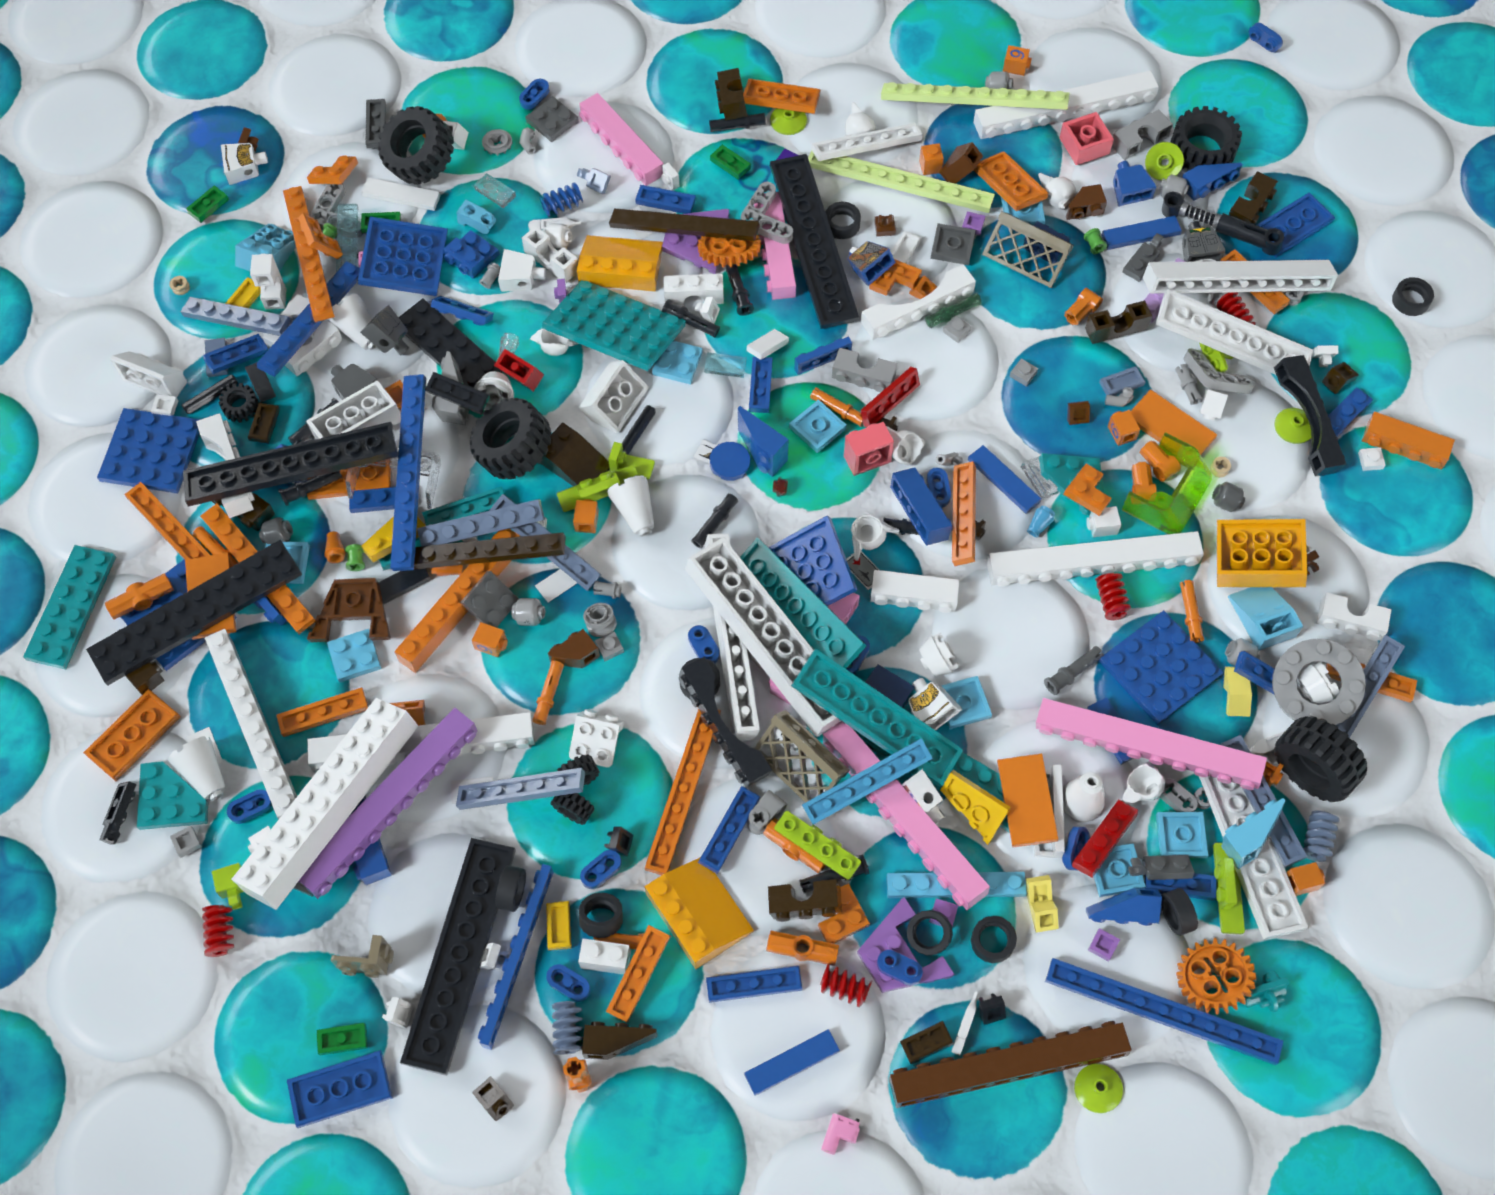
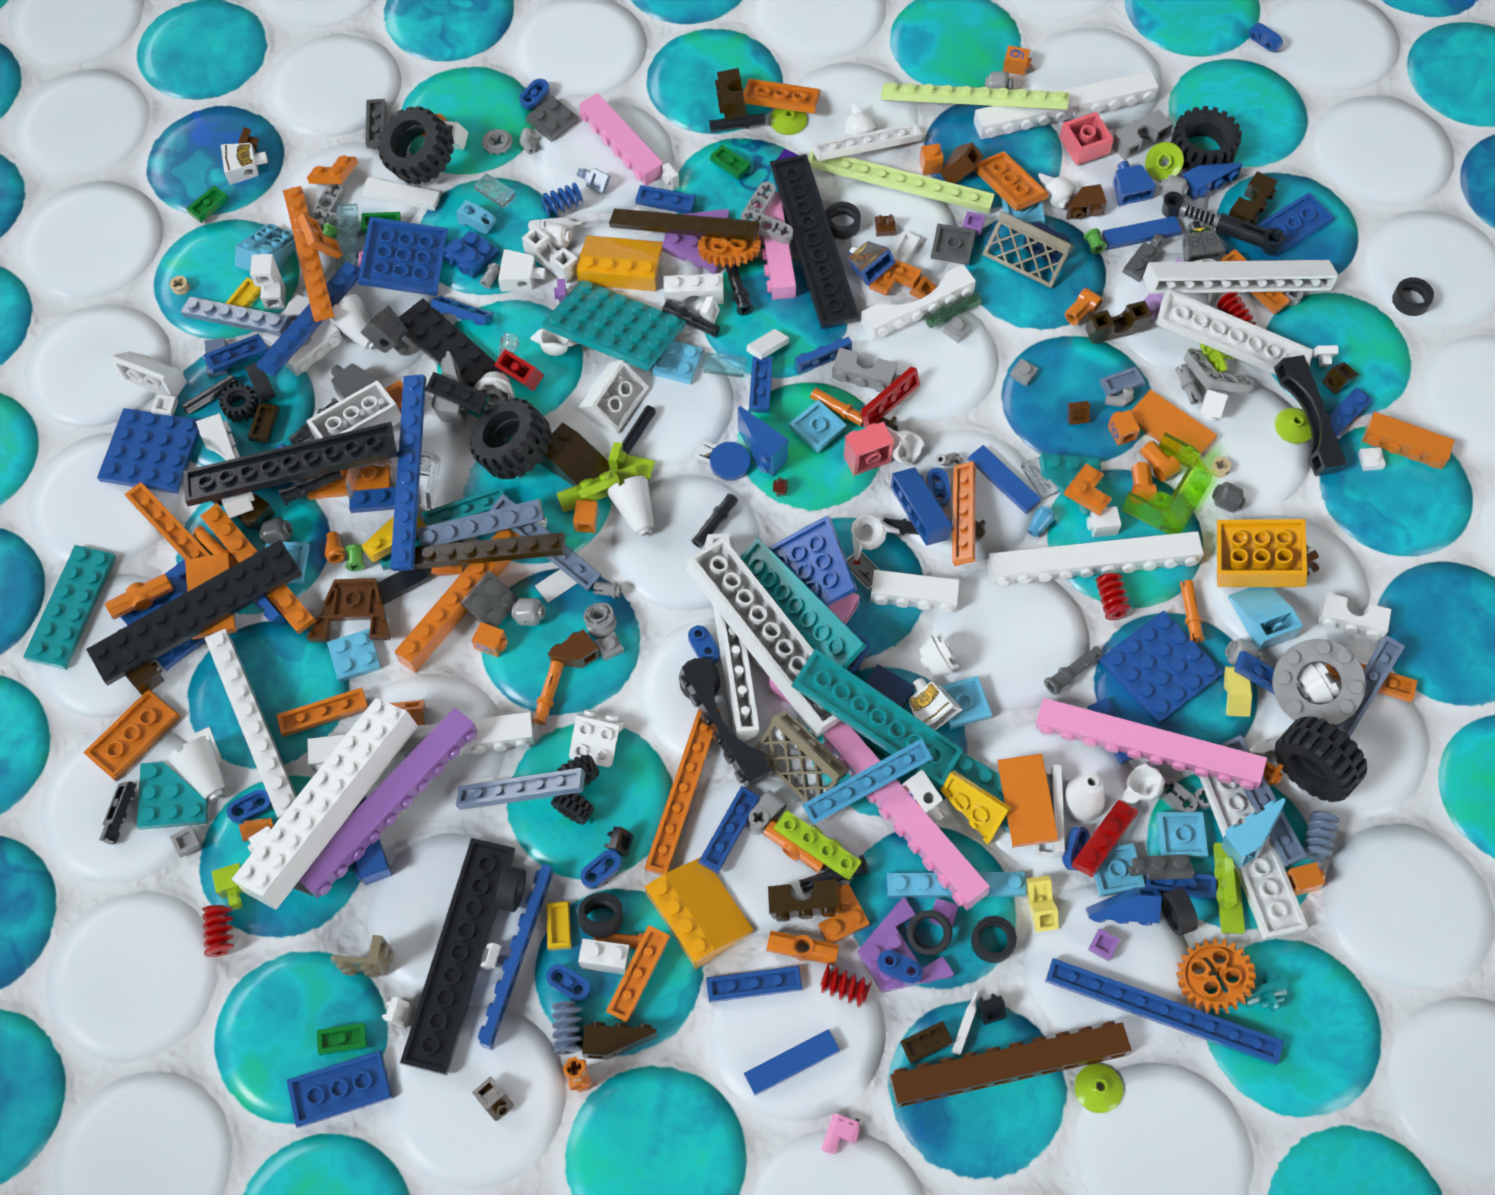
(251, 827): none -> orange cone

